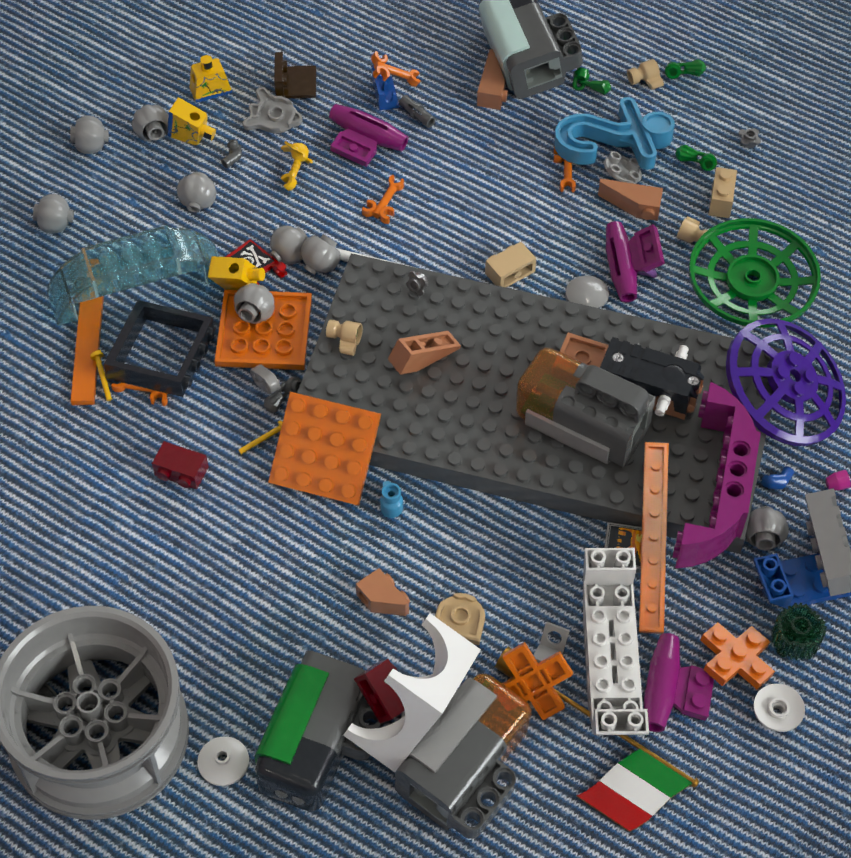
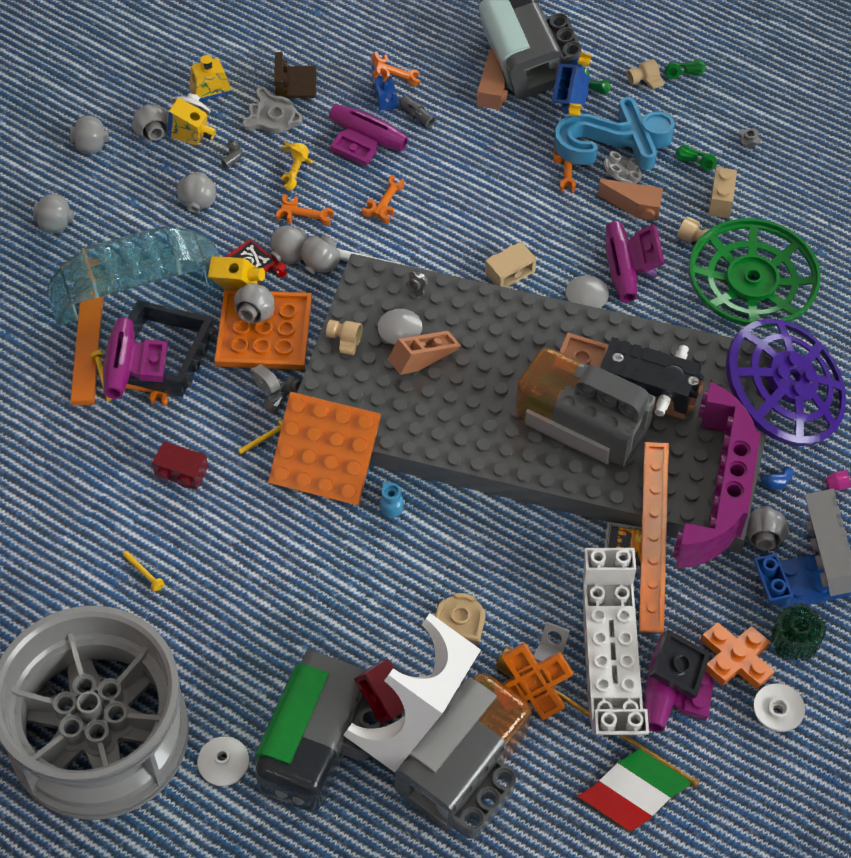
(125, 358): none -> magenta plate
(157, 584): none -> yellow piece
(193, 100): none -> white dish
(291, 207): none -> orange bar
(381, 595): nougat slope -> none
(398, 324): none -> light grey dish
(572, 85): none -> blue torso
(680, 664): none -> black plate

